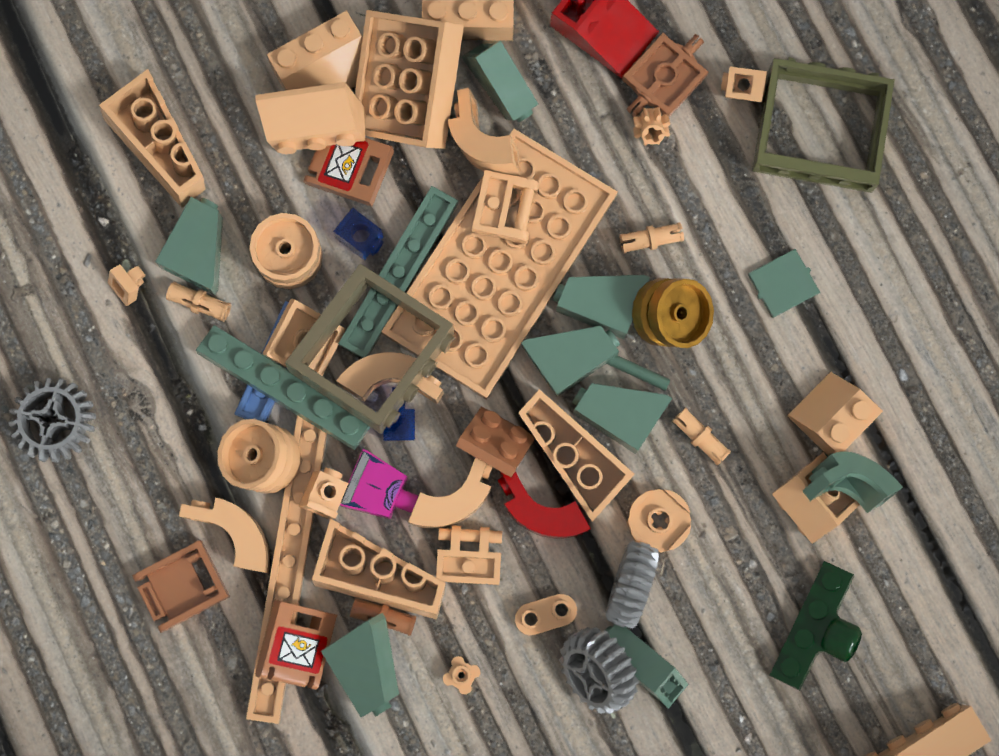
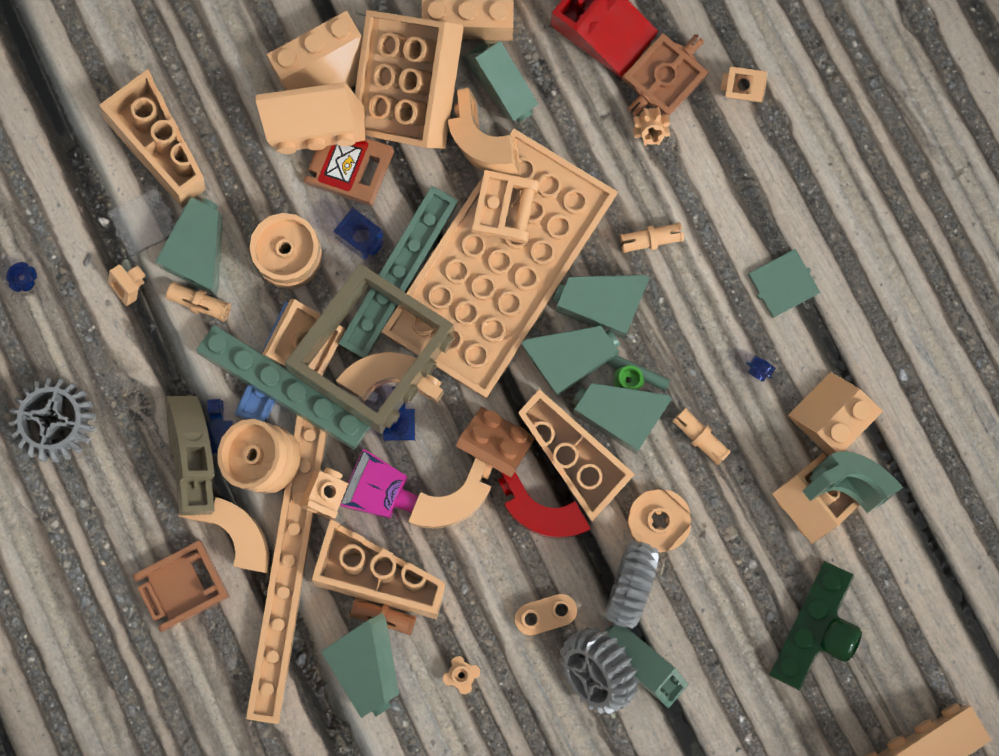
(16, 271): none -> clear blue plate
(142, 222): none -> clear piece
(191, 454): none -> dark tan slope
(217, 426): none -> clear blue plate
(295, 650): container -> none
(469, 566): light nougat plate -> none
(631, 372): none -> bright green plate
(673, 312): pearl gold wheel -> none
(760, 368): none -> clear blue plate
(818, 172): olive window -> none

